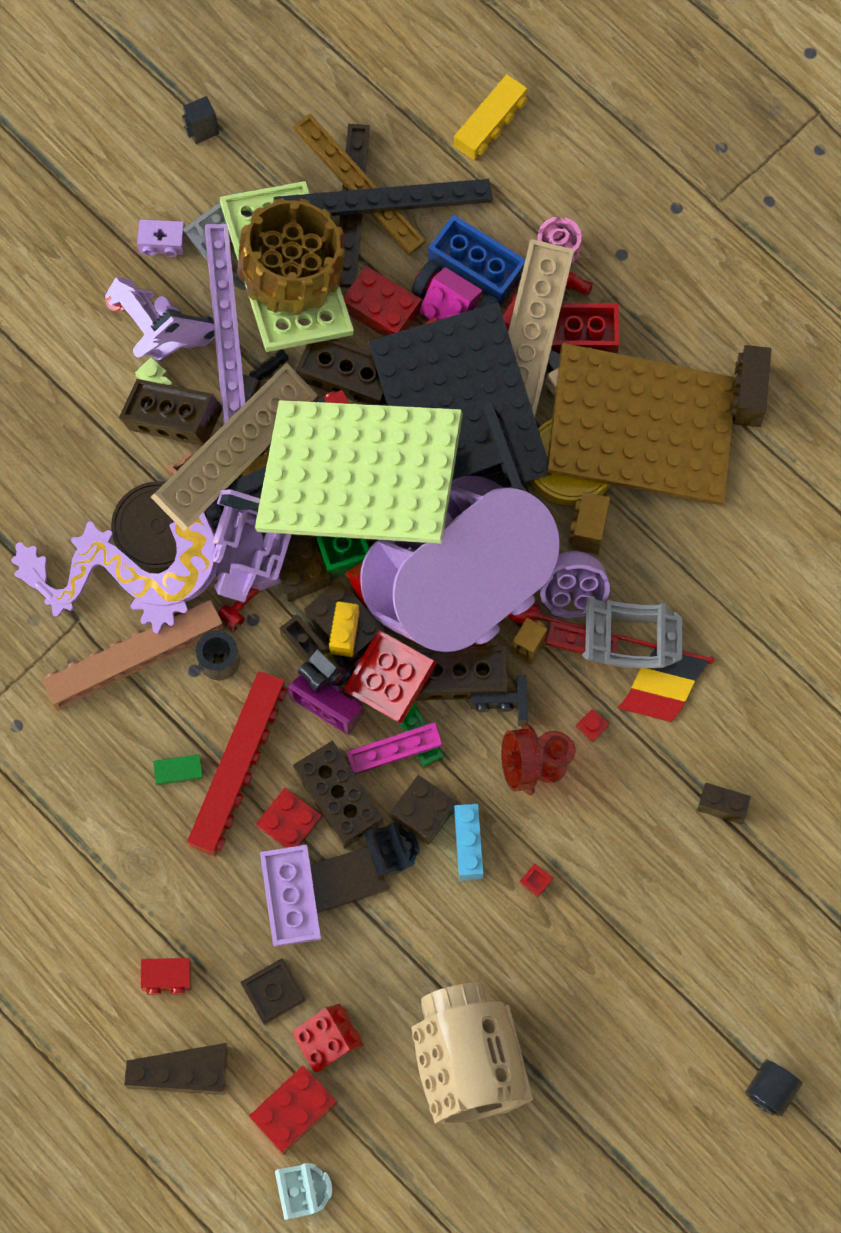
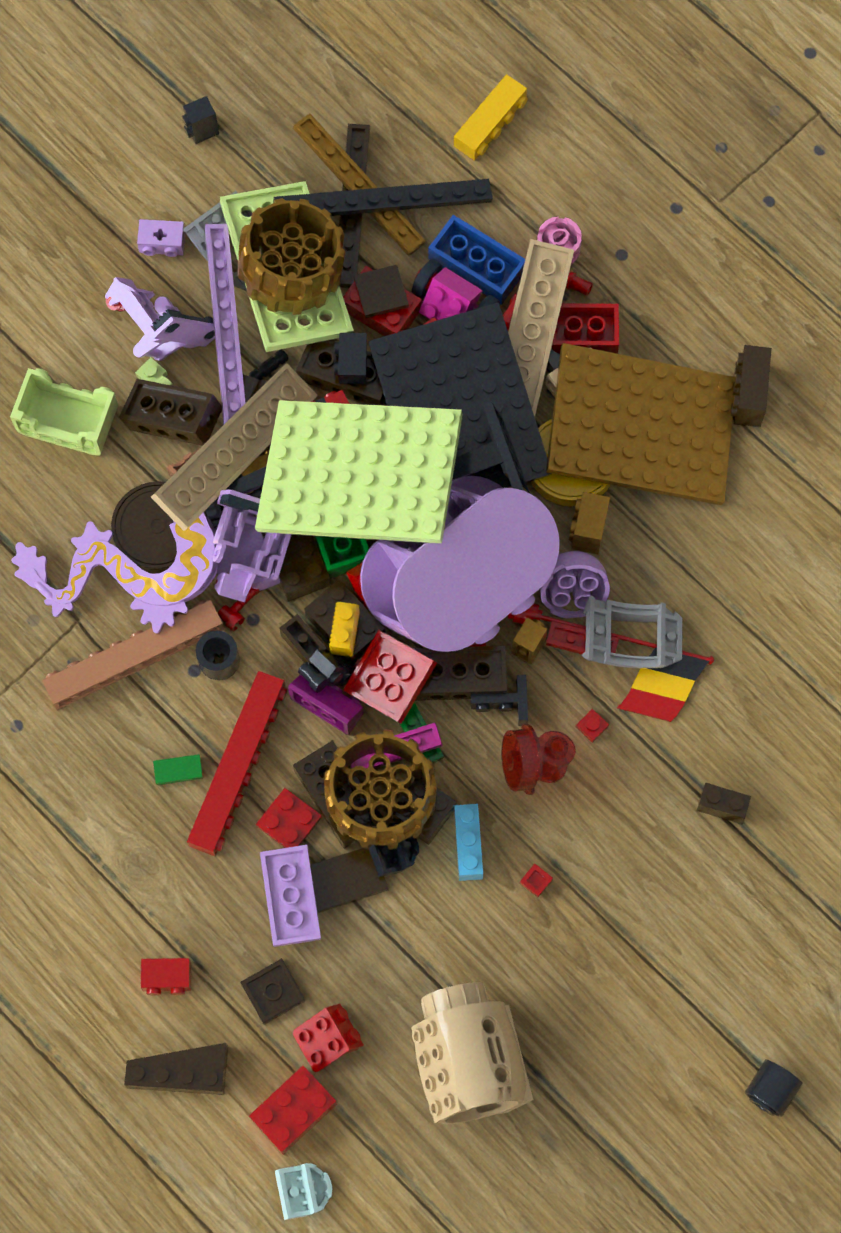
(63, 413): none -> yellowish green windscreen
(352, 358): none -> black brick
(379, 745): none -> pearl gold wheel
(381, 291): none -> dark brown tile

